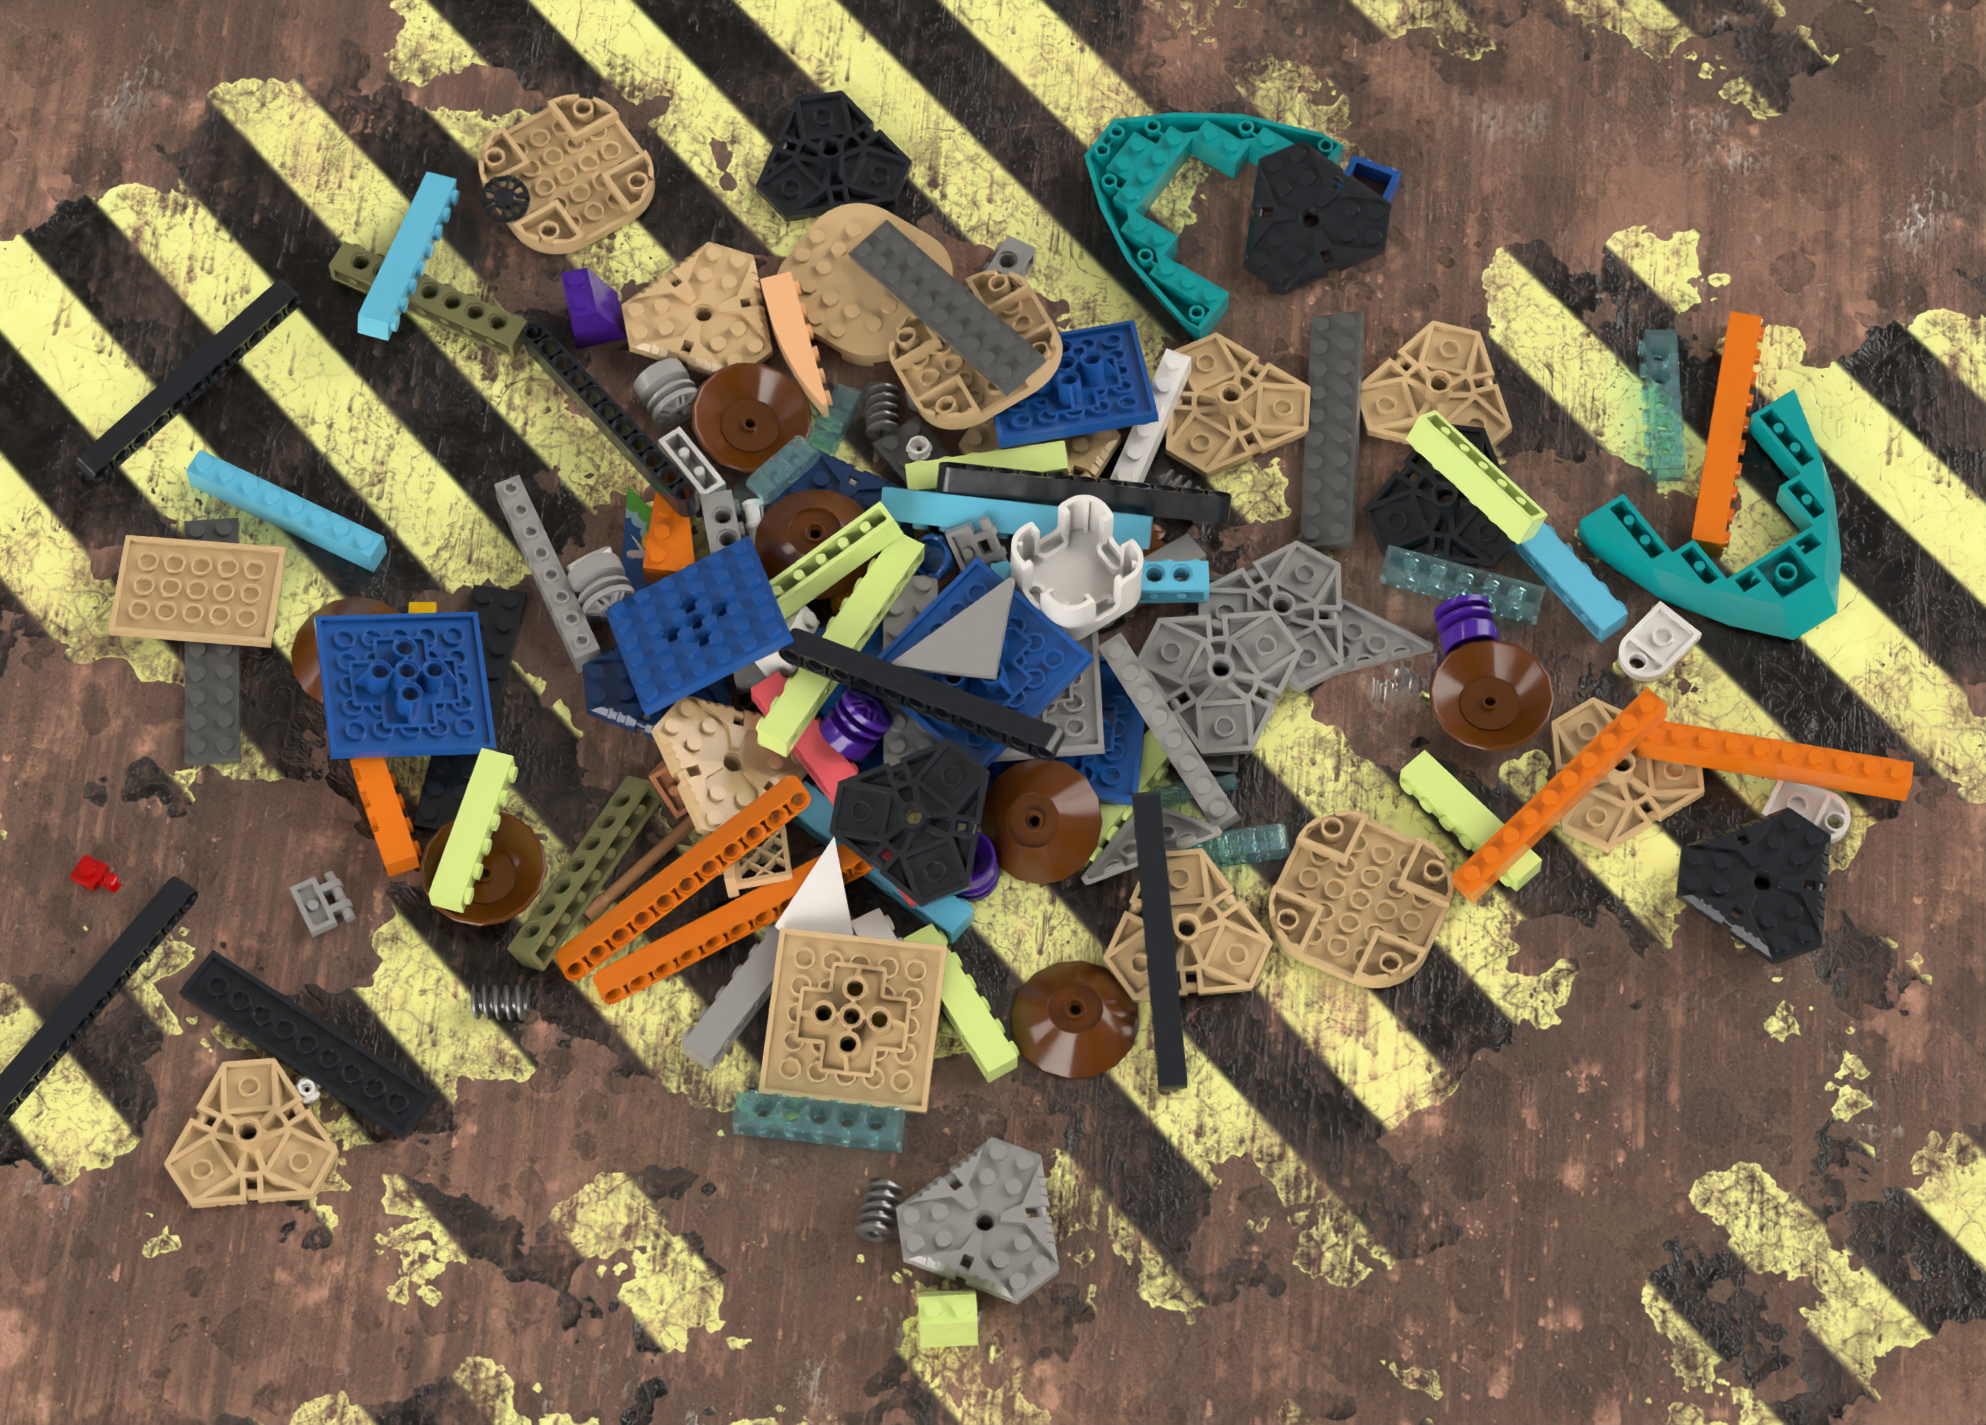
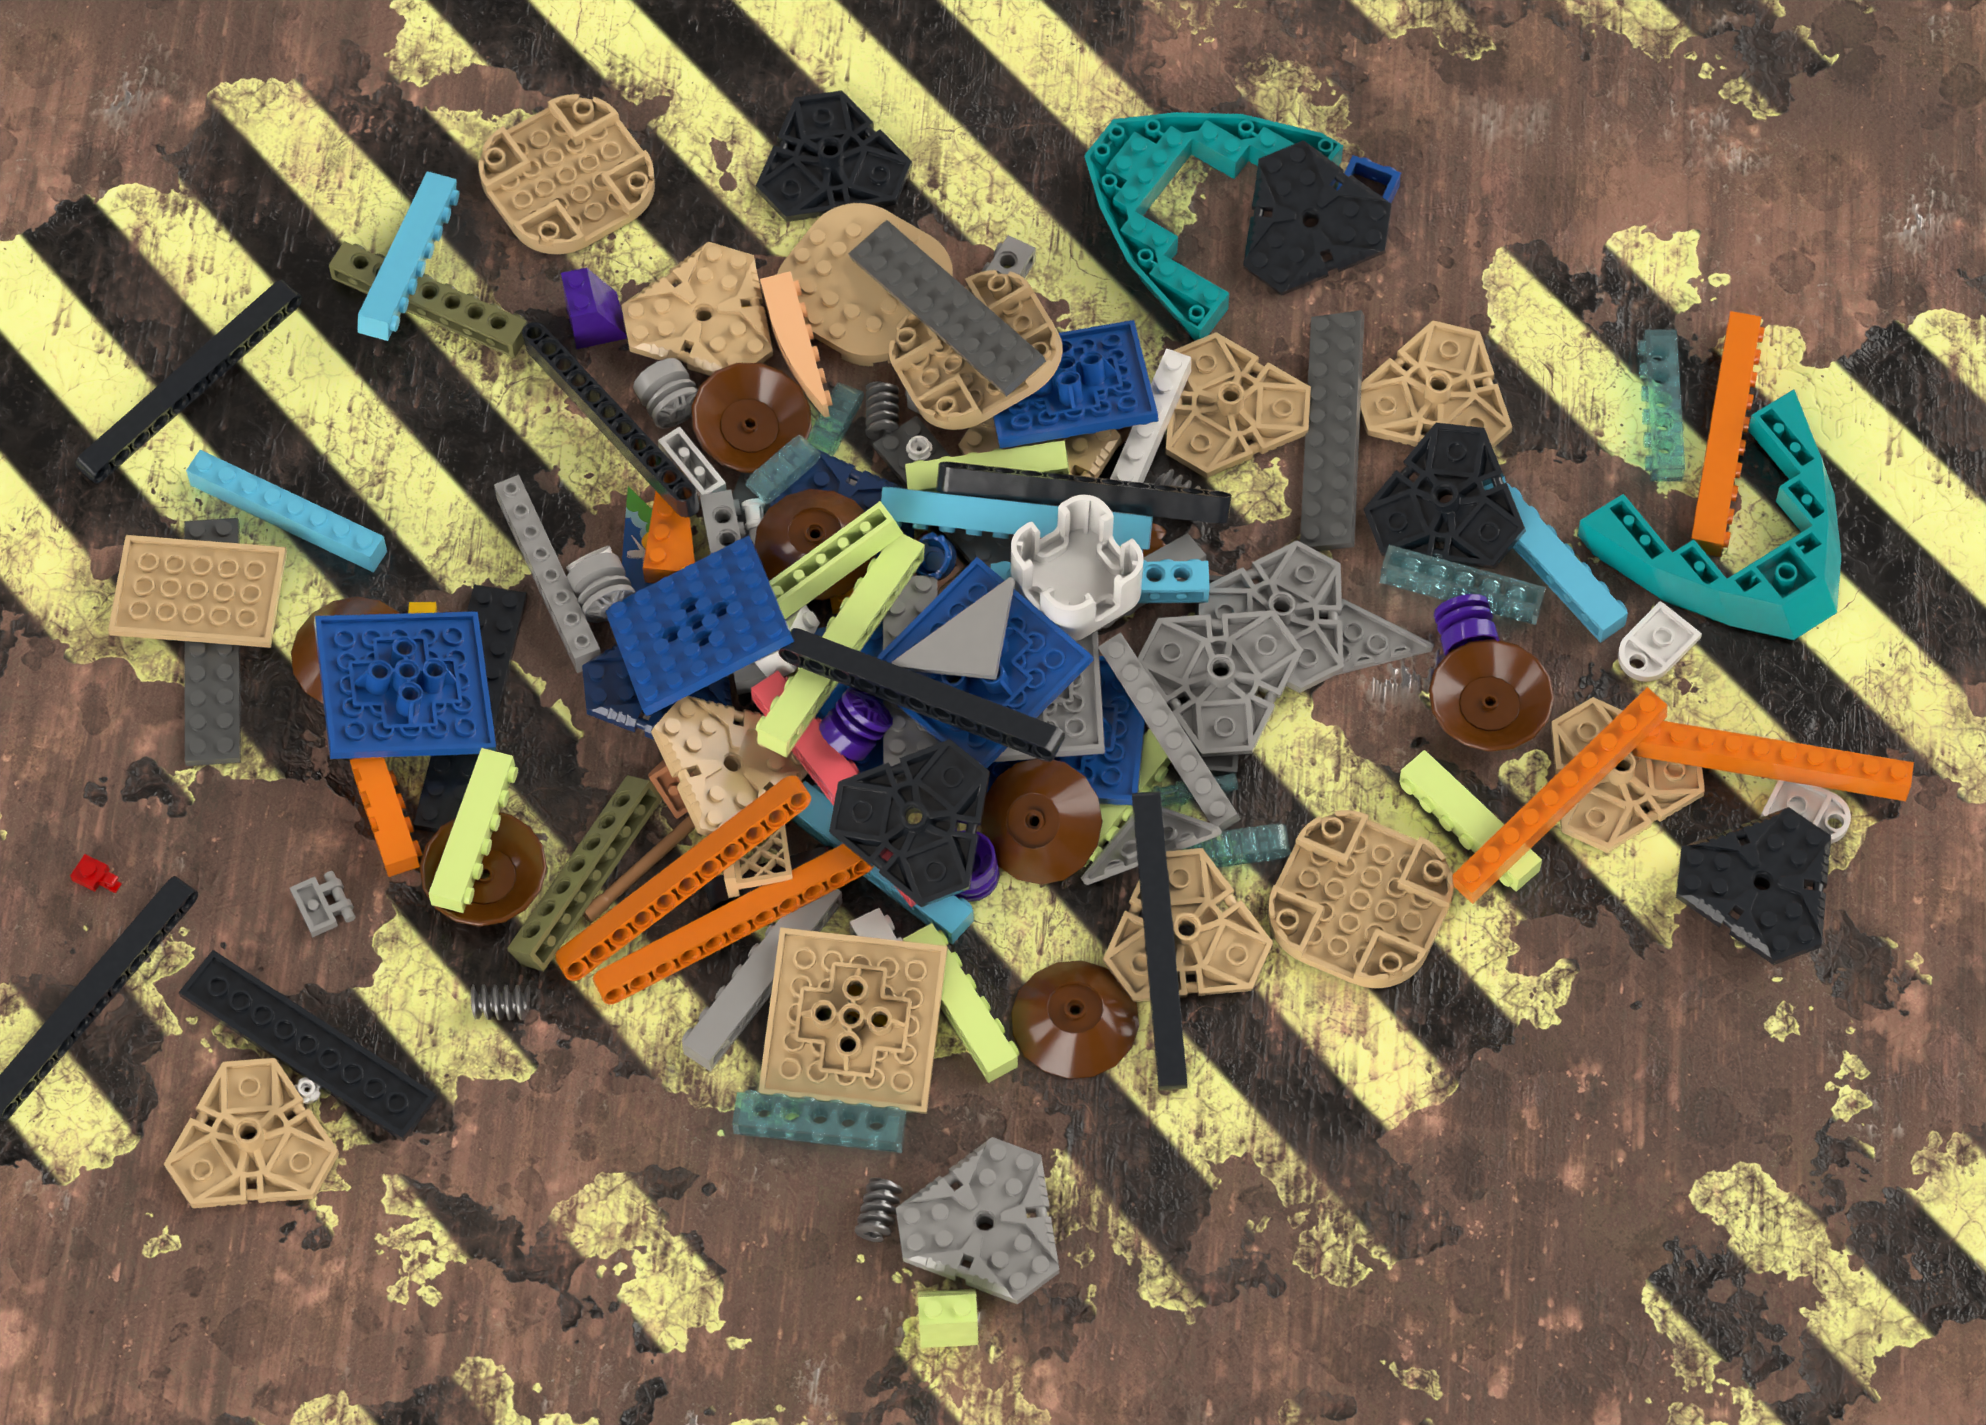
(505, 198): black wheel -> none
(821, 899): white sticker -> none
(967, 546): light grey plate -> none
(1476, 477): yellowish green brick -> none

